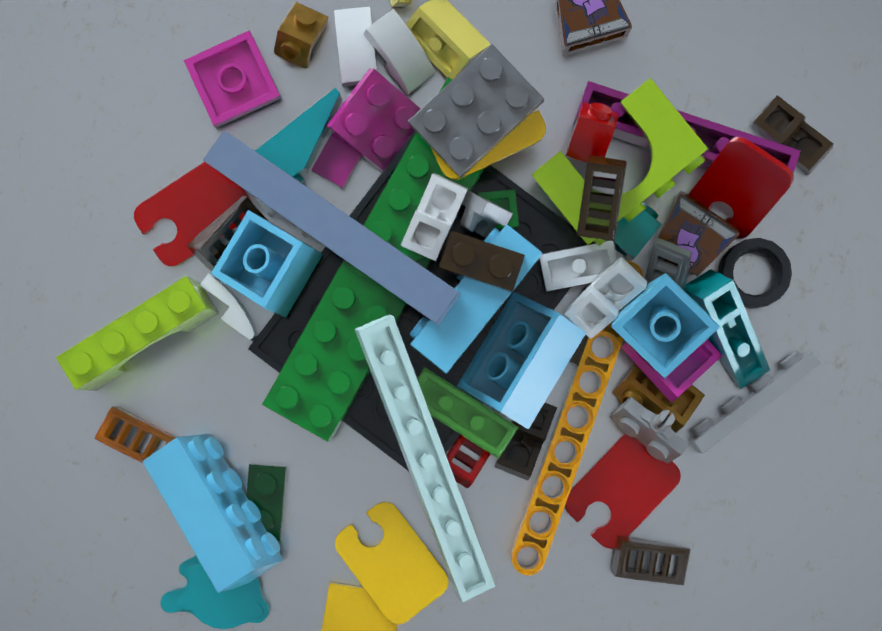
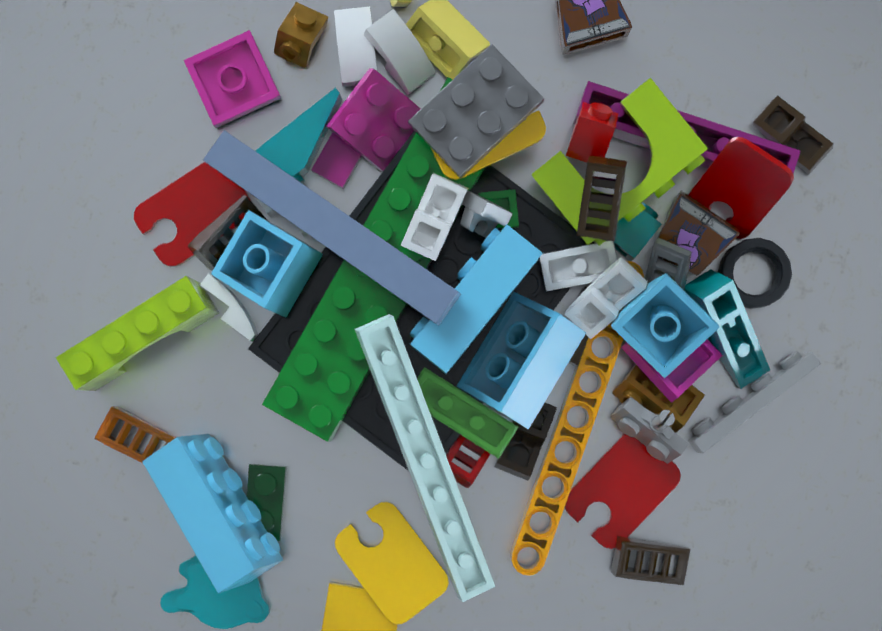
(481, 261): dark brown plate -> none

